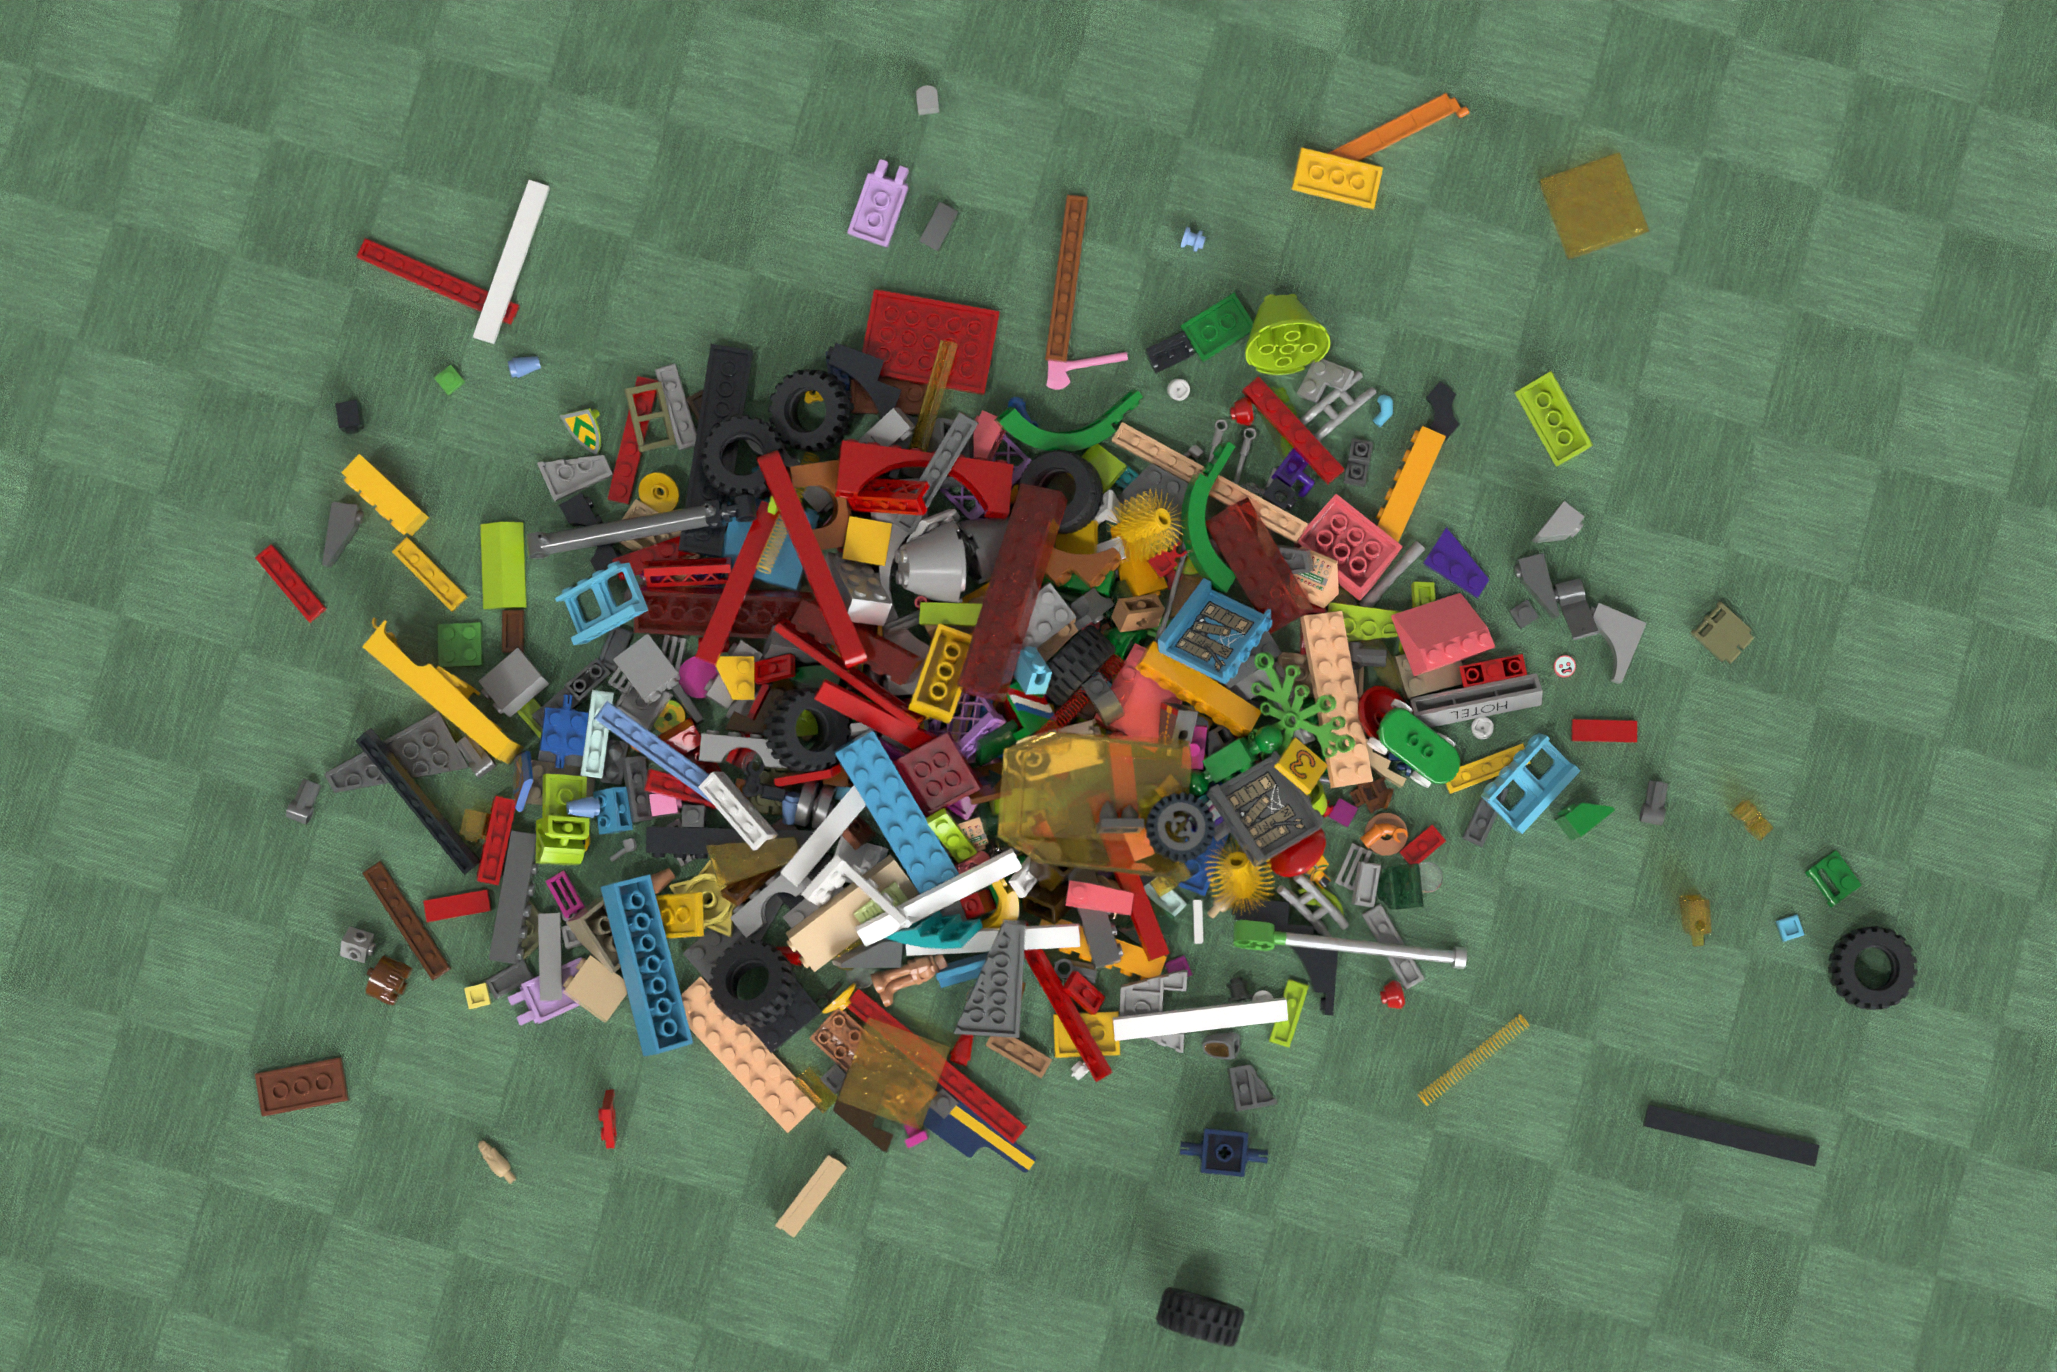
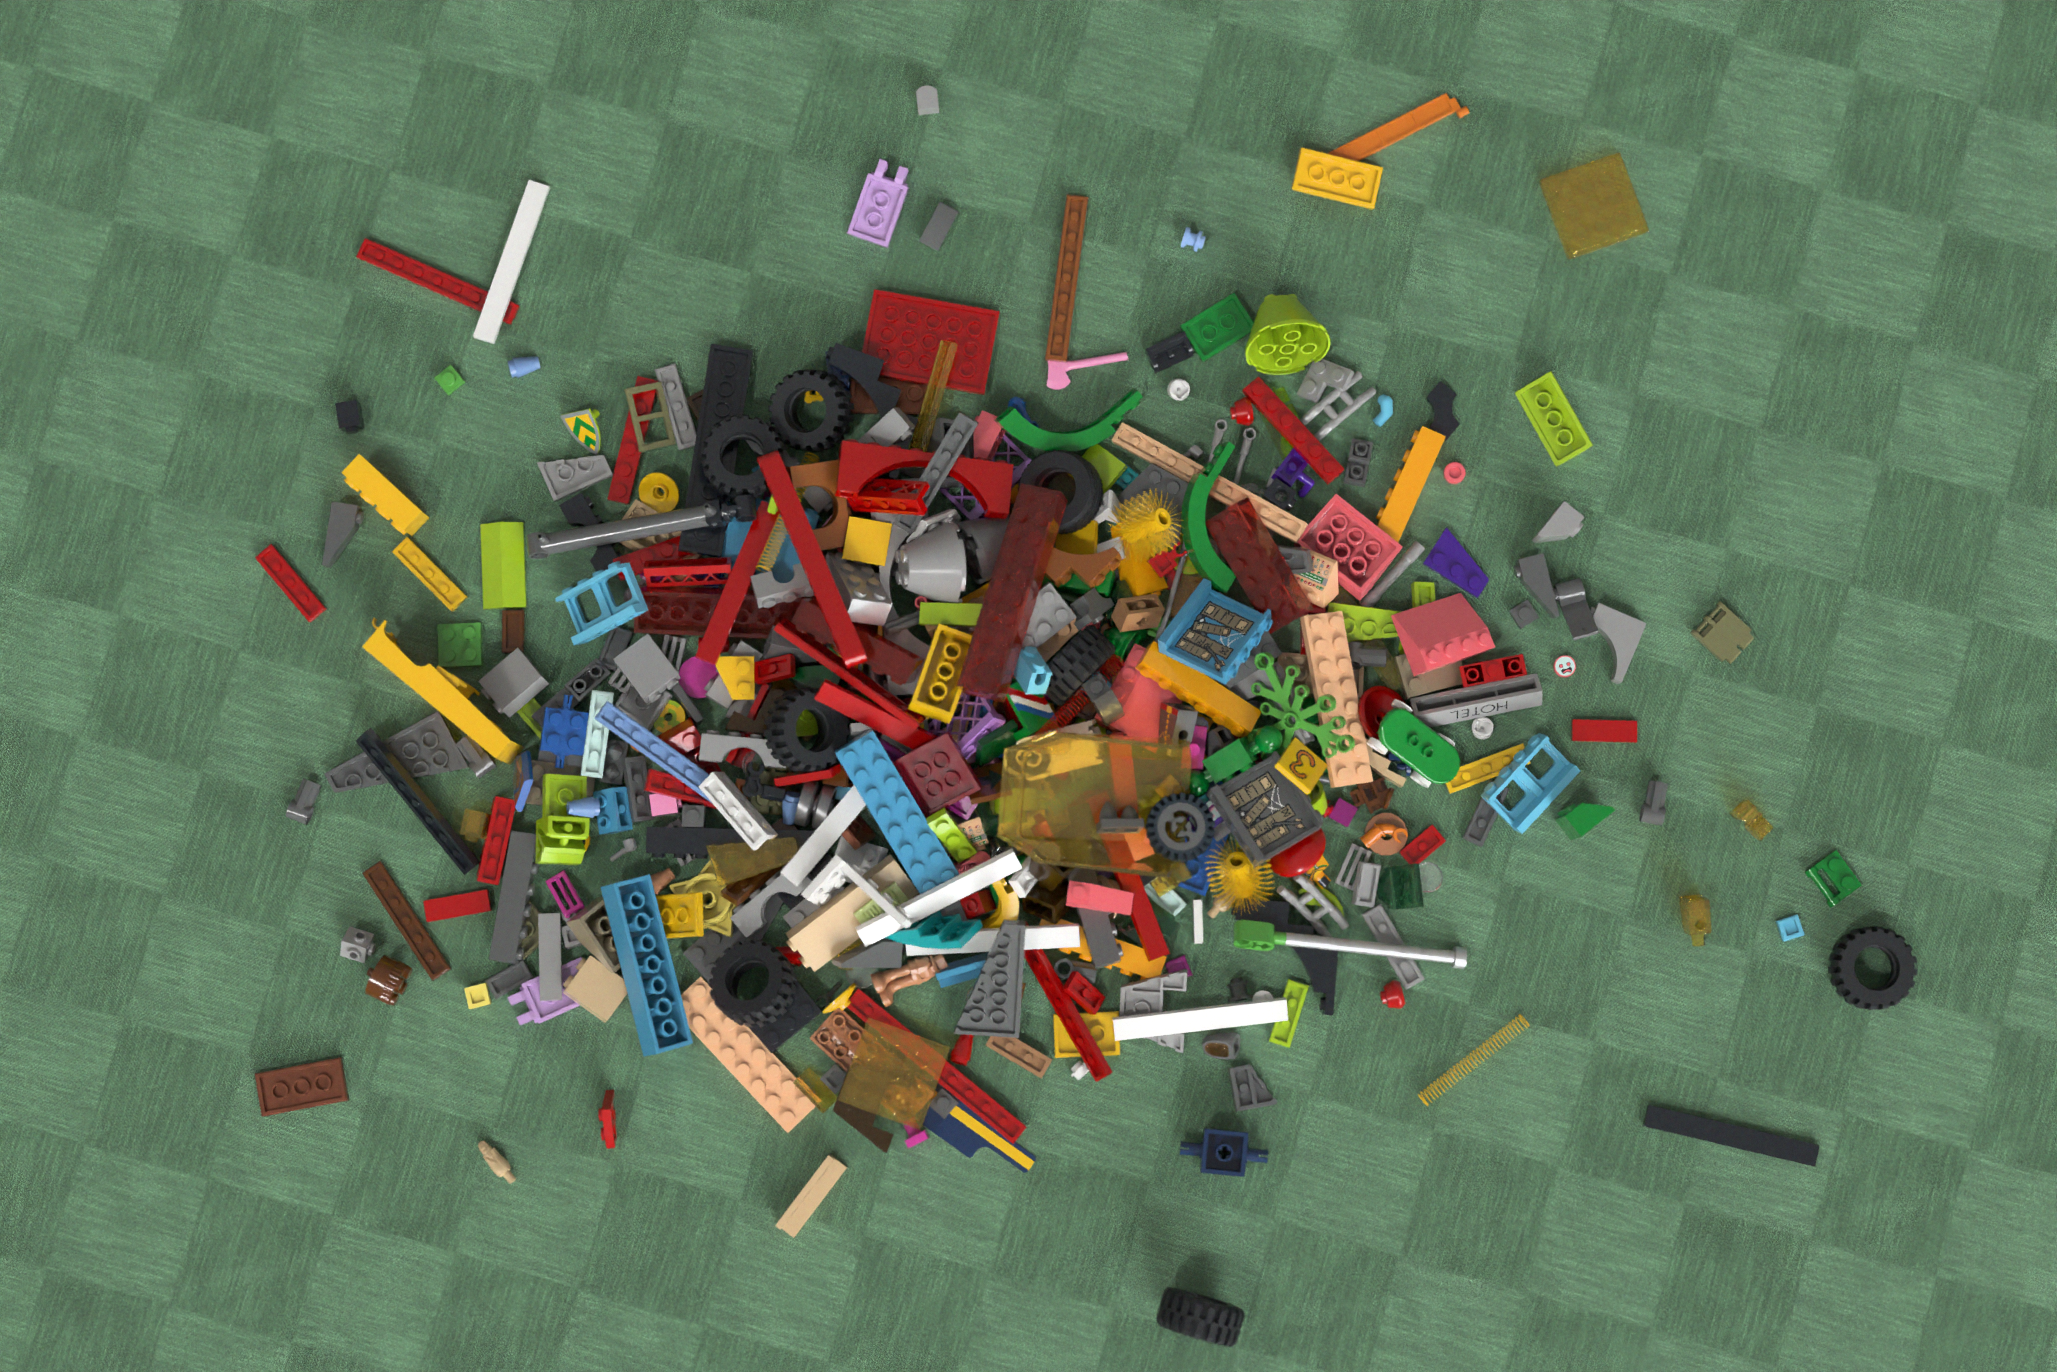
(770, 592): none -> light grey arch
(1454, 473): none -> coral tile

